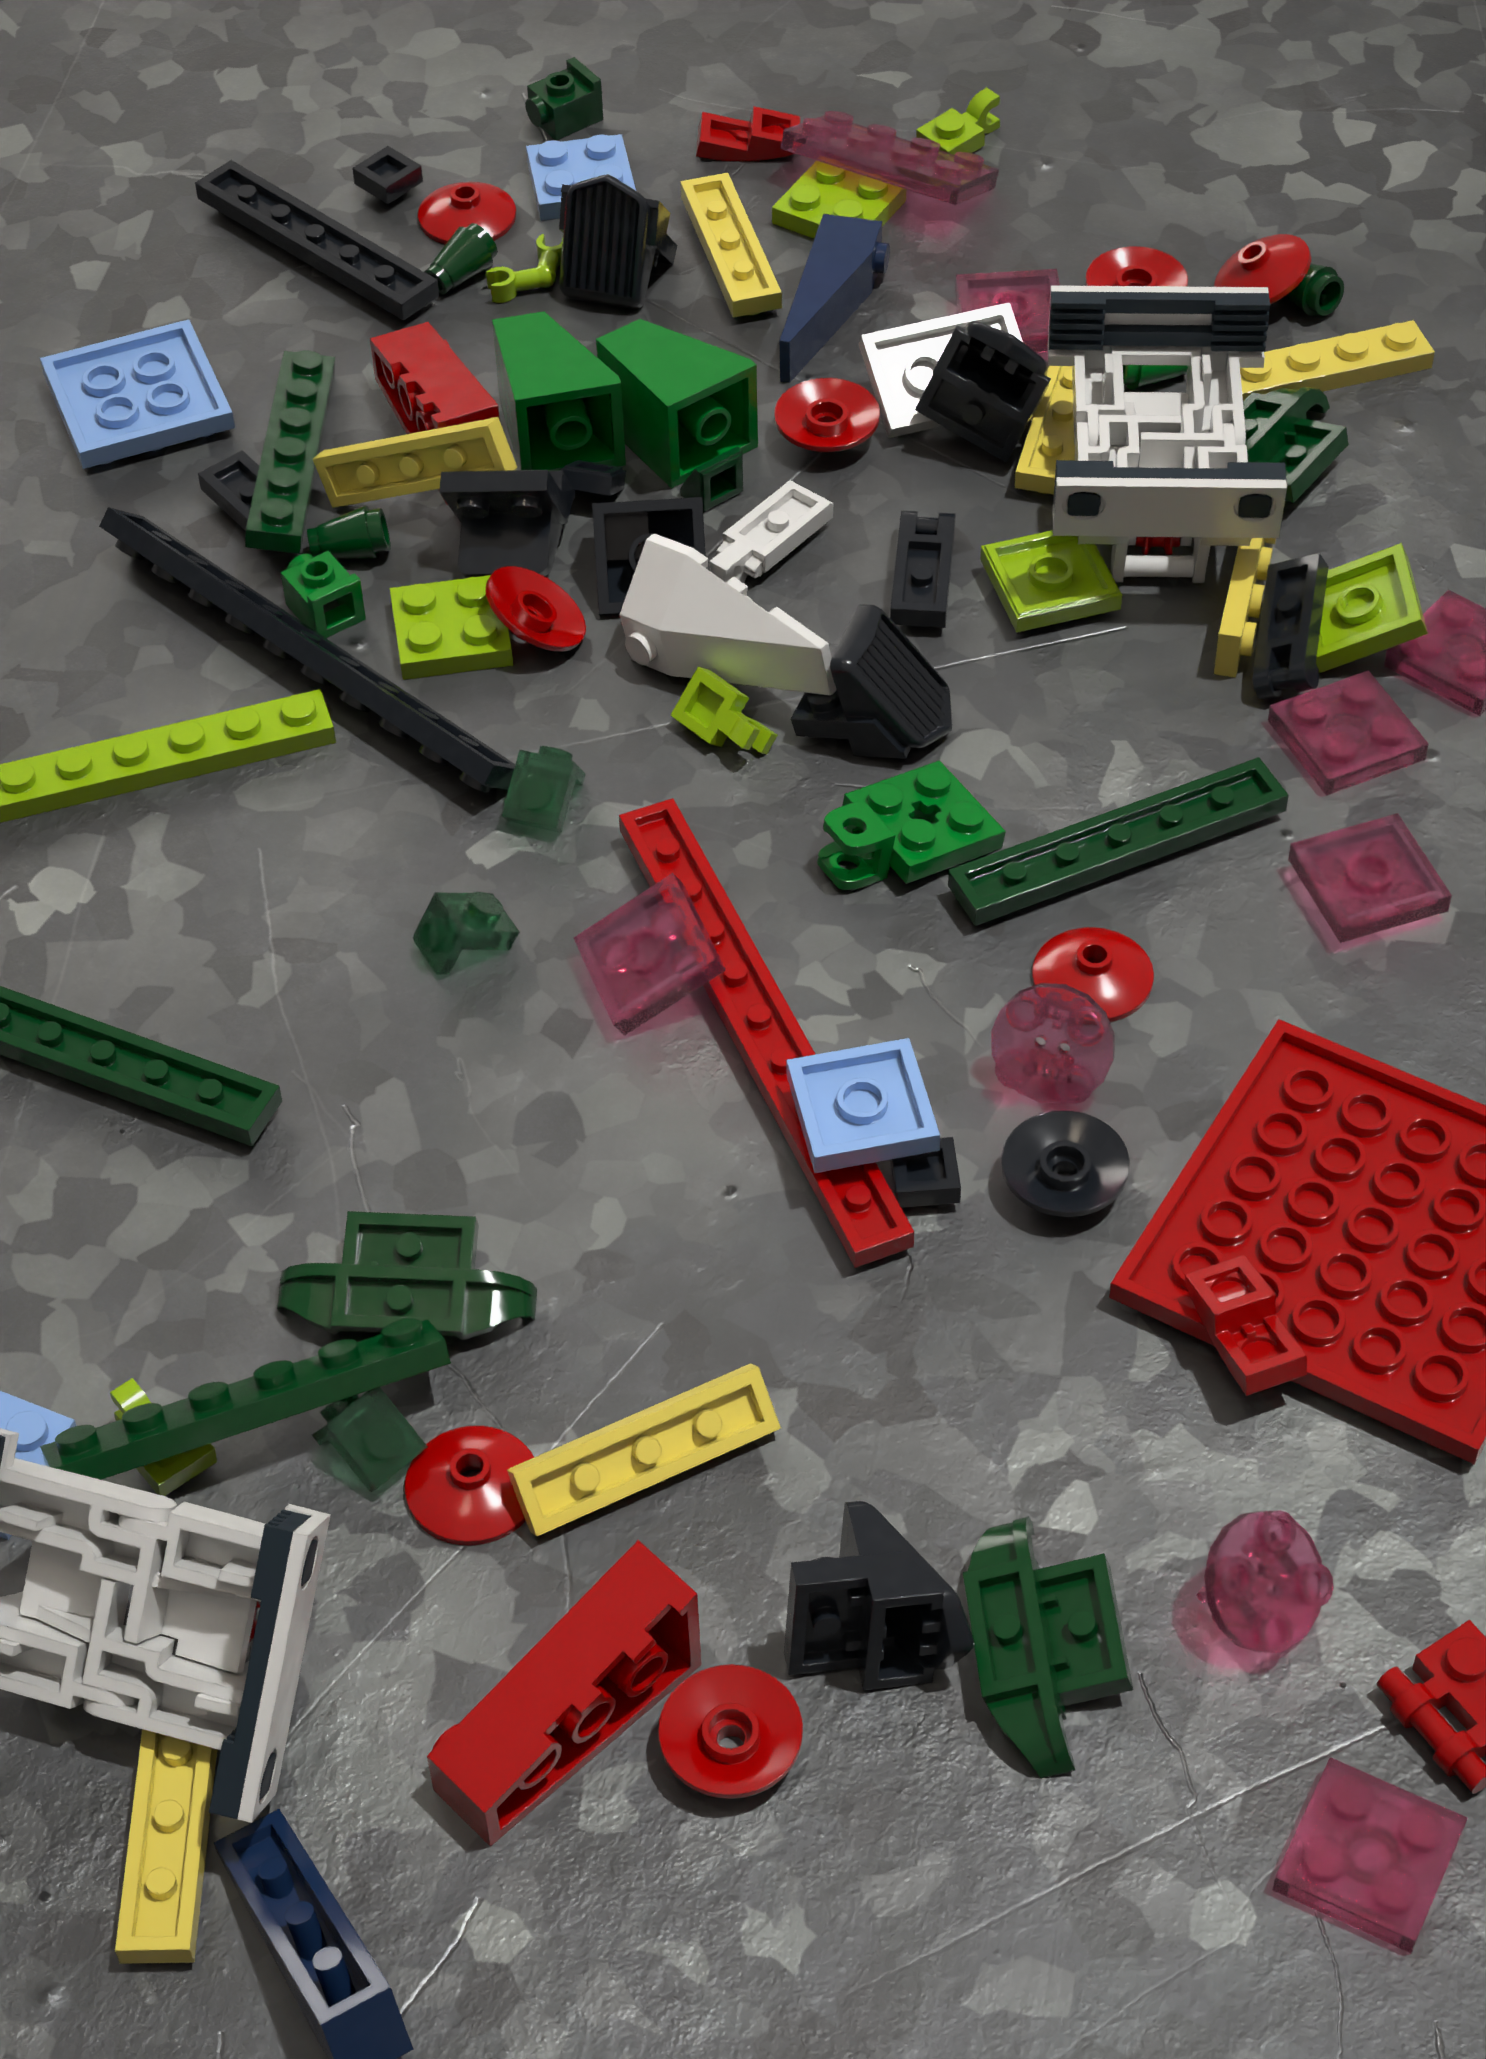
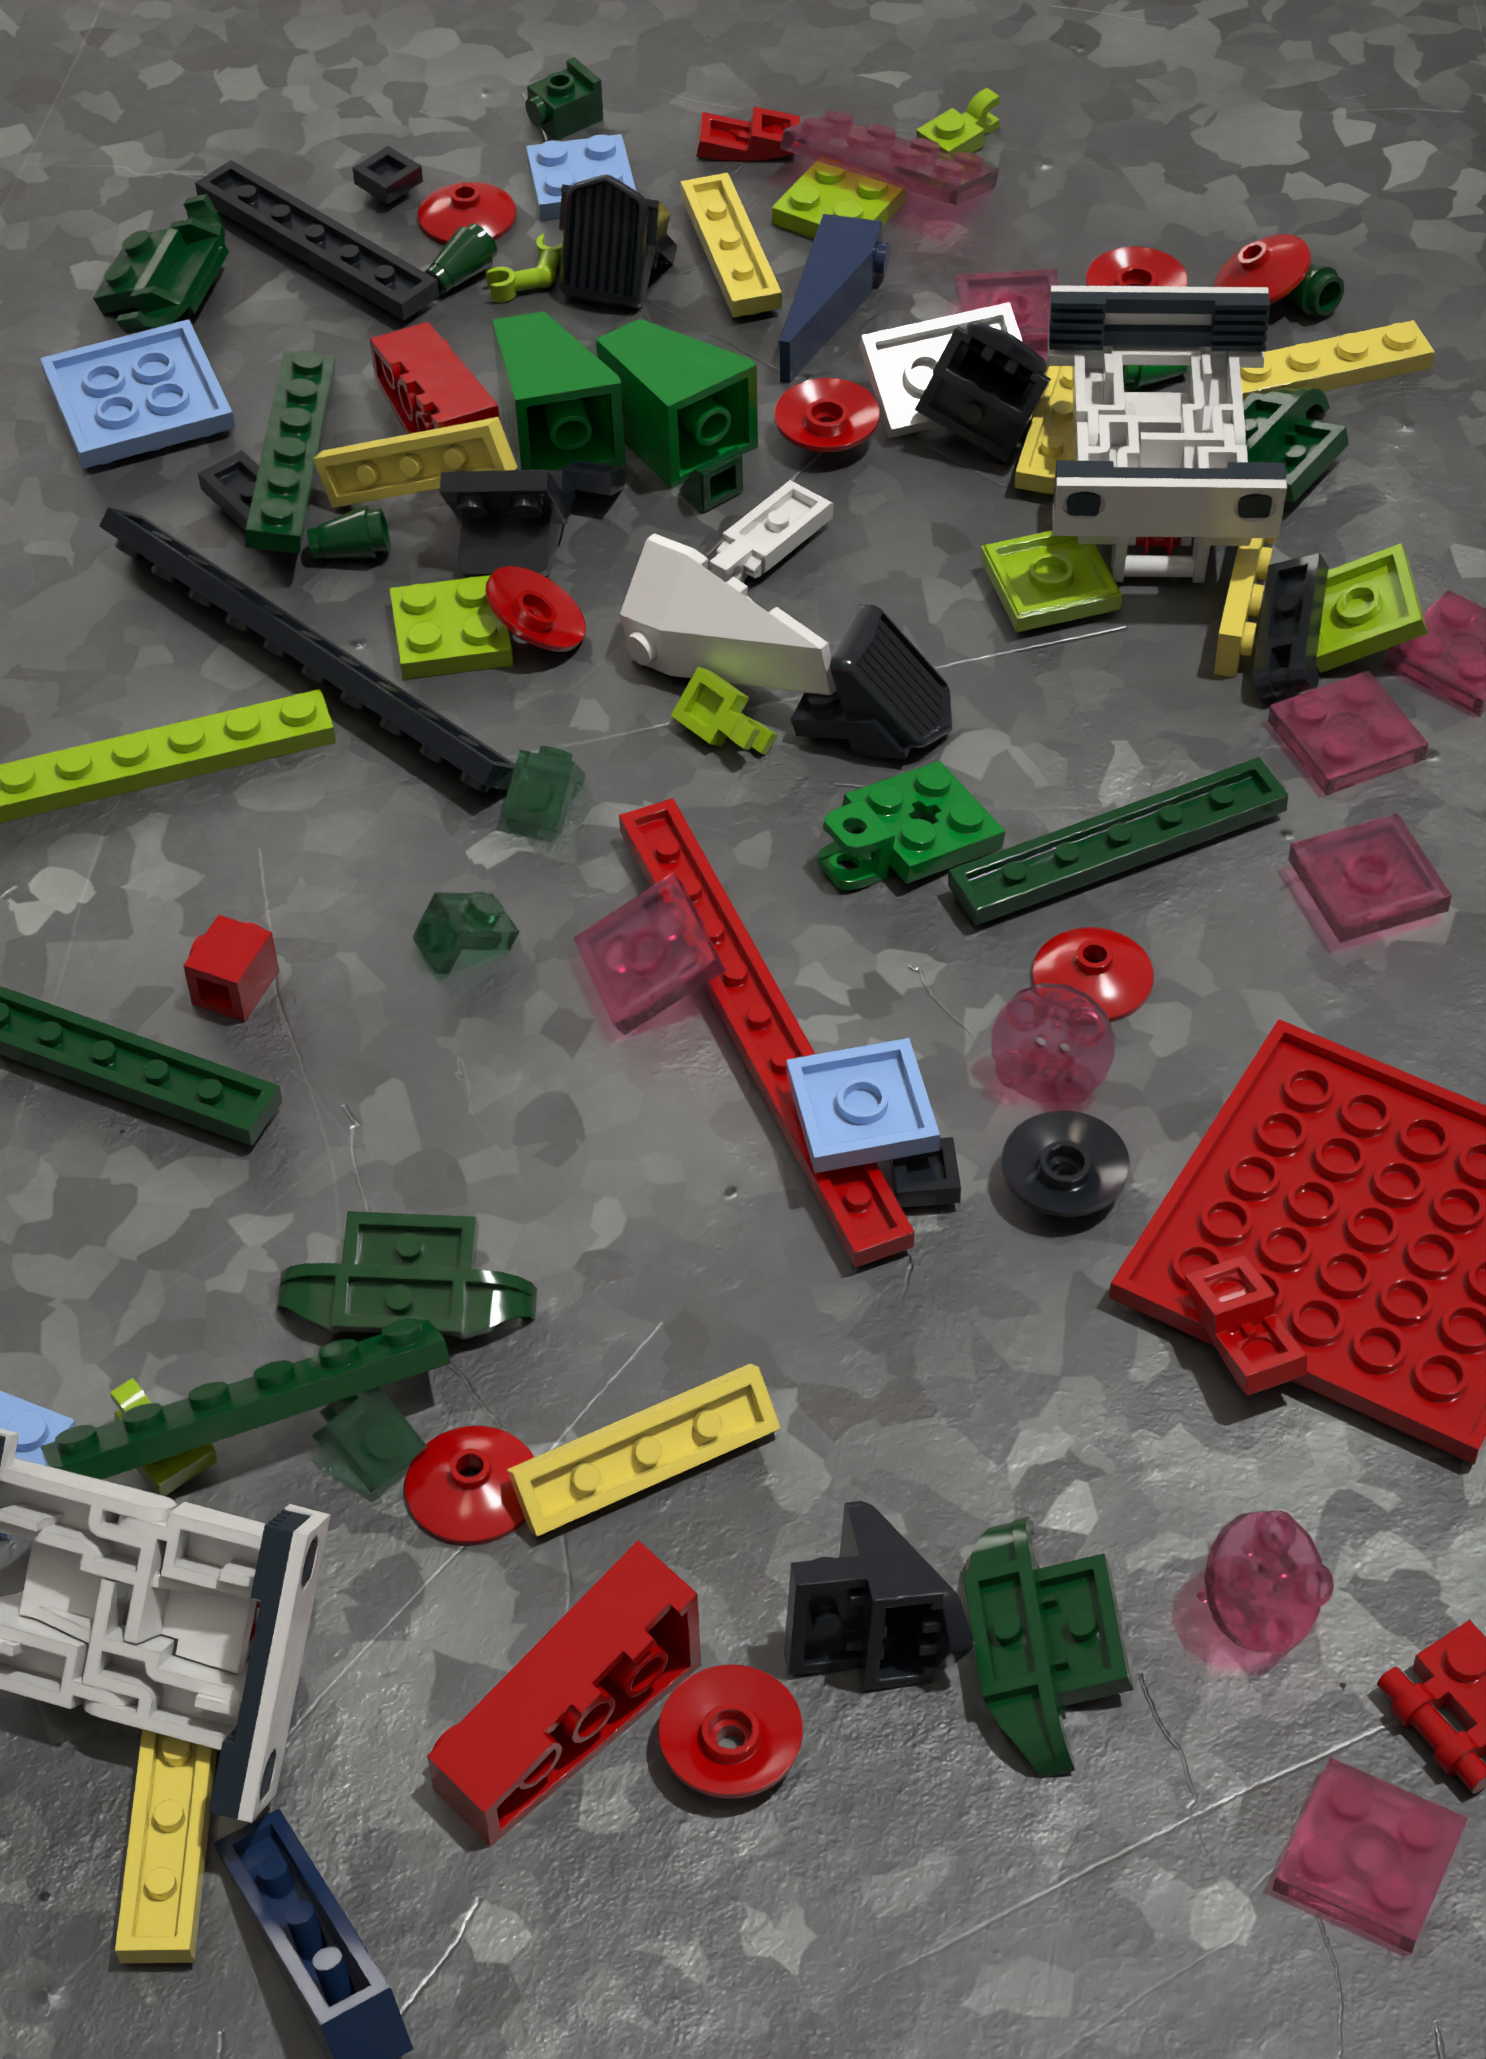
(165, 269): none -> dark green plate
(231, 967): none -> red brick
(317, 581): green brick -> none
(622, 533): black slope -> none
(922, 570): black plate -> none

